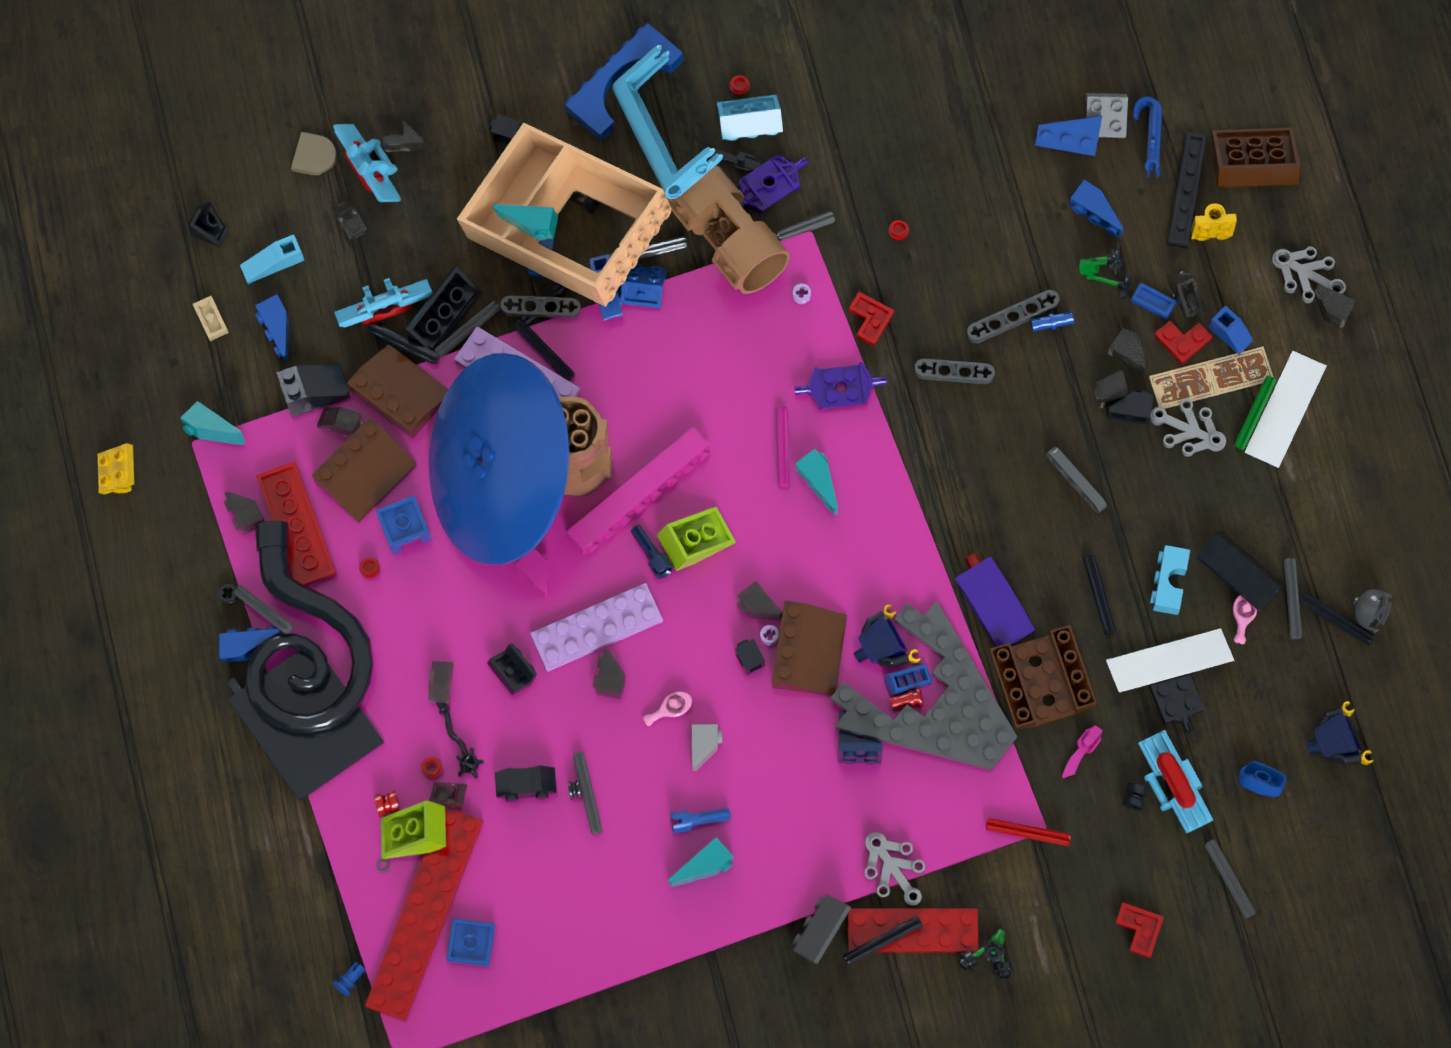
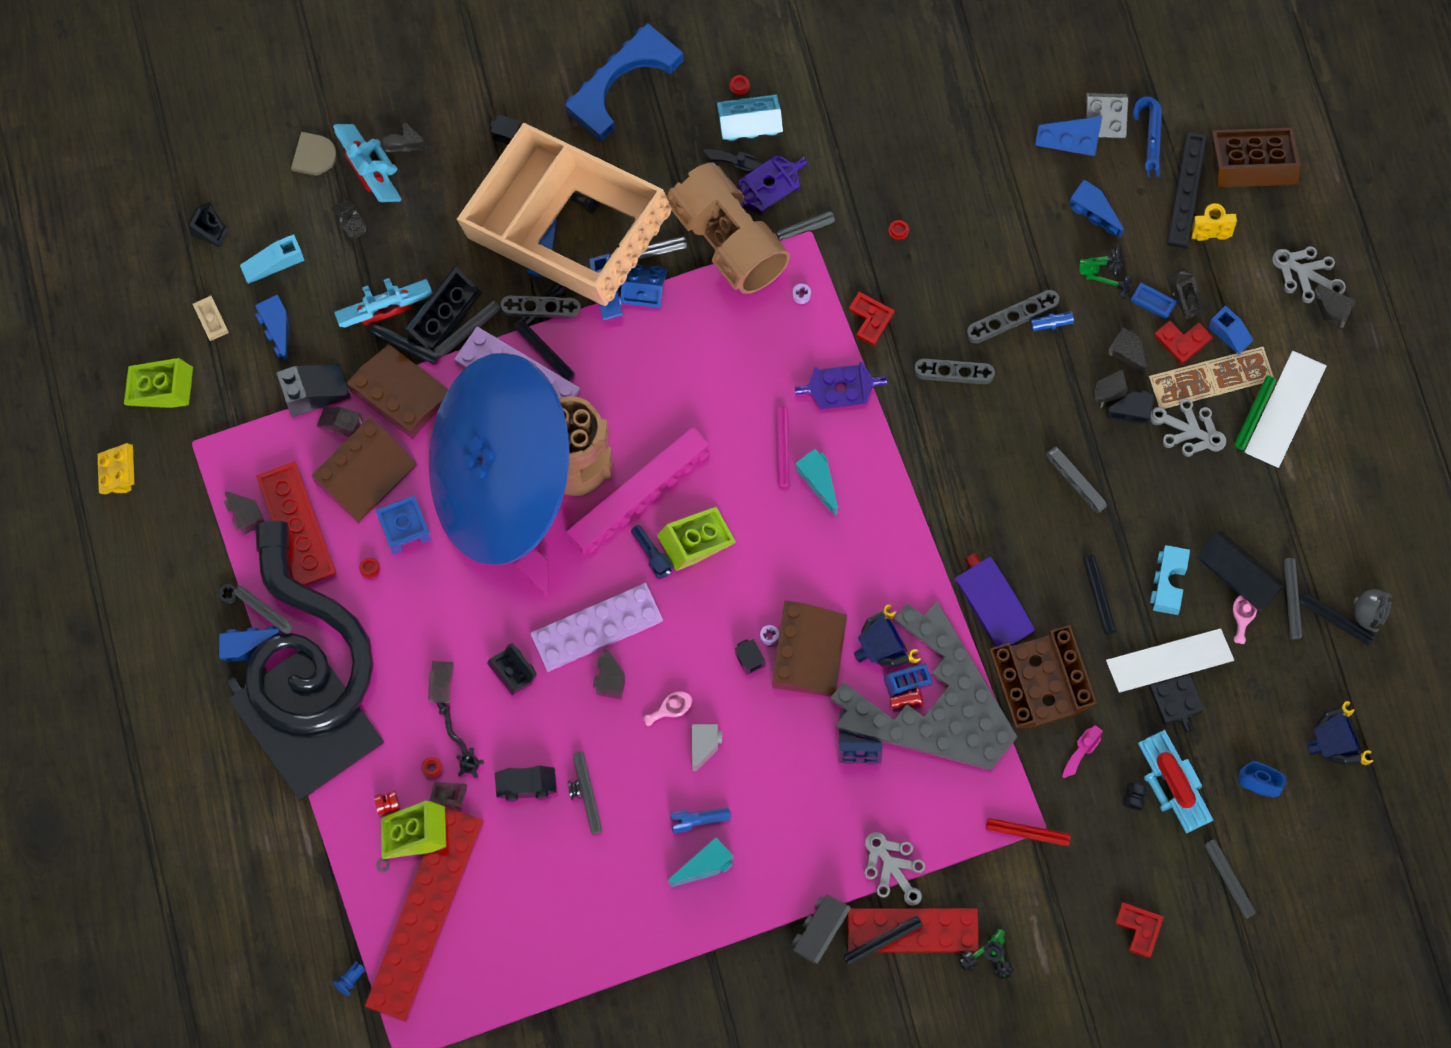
(159, 384): none -> lime slope
(209, 426): teal slope -> none
(470, 942): blue plate -> none
(532, 220): teal slope -> none
(626, 91): medium azure piece -> none
(757, 603): clear smoke slope -> none

